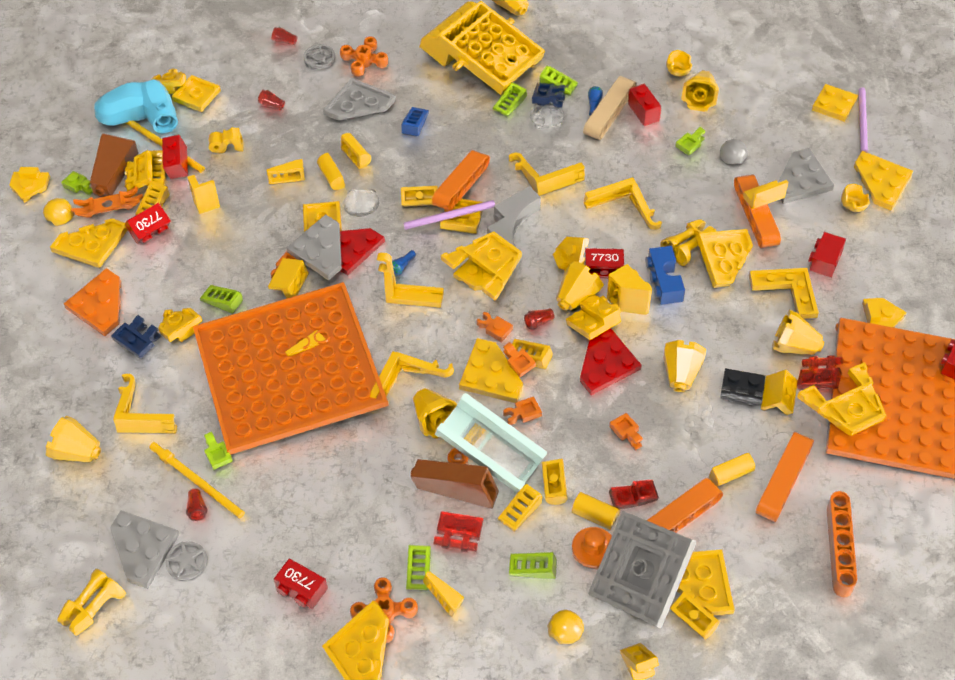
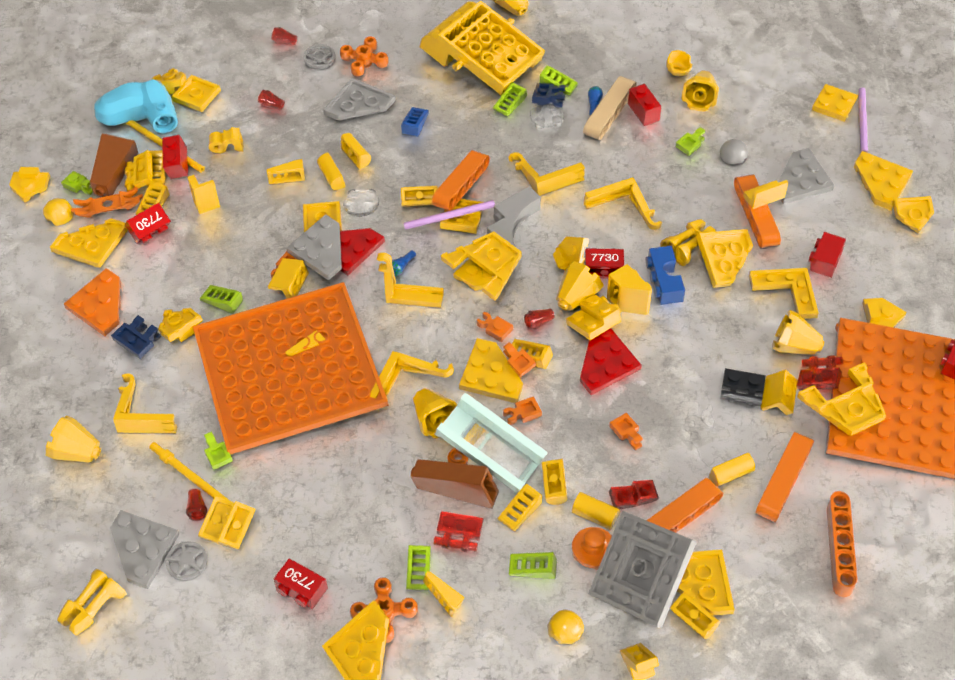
(226, 522): none -> yellow slope
(683, 363): yellow cone -> none
(854, 198): yellow hair -> none
(913, 211): none -> yellow plate

